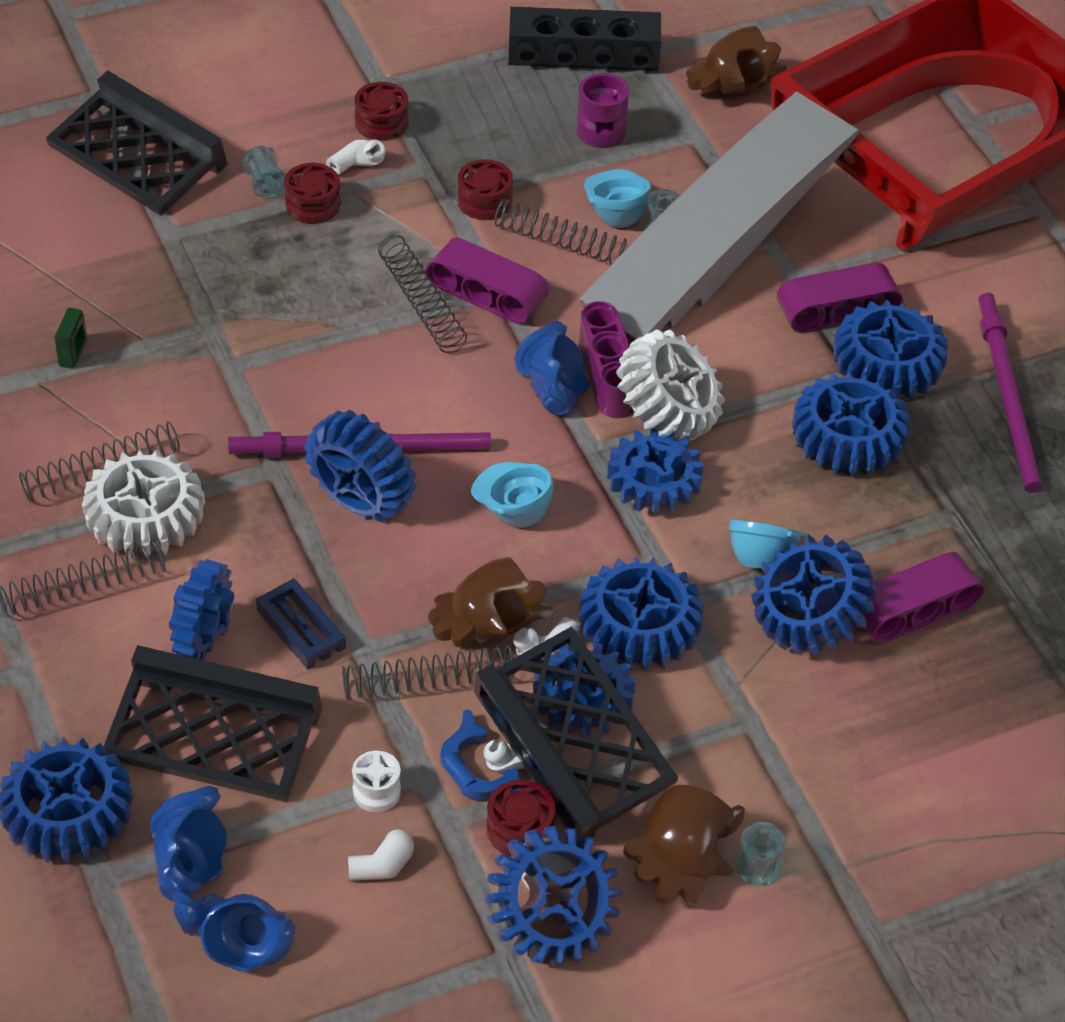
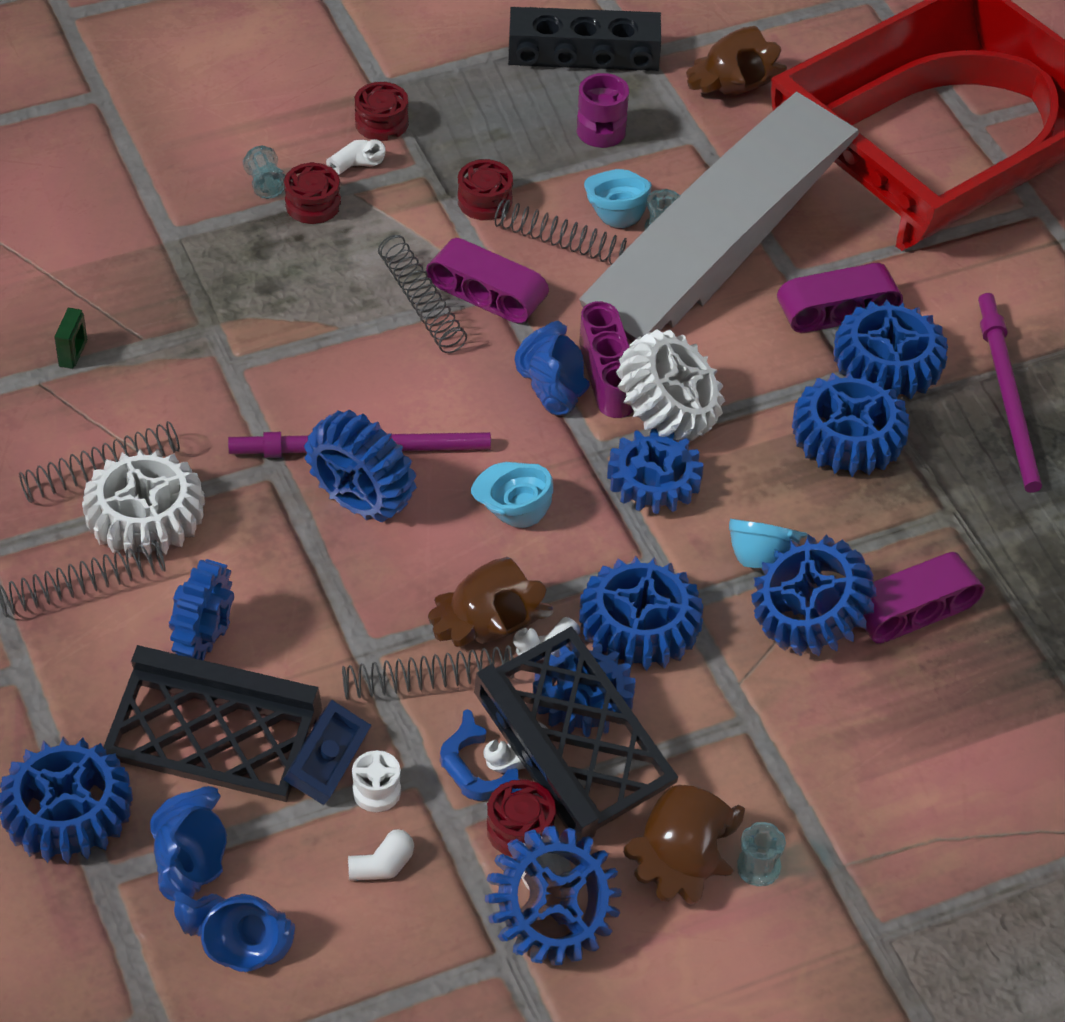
(184, 141): black fence -> none
(327, 752): none -> dark blue plate
(334, 637): dark blue tile -> none

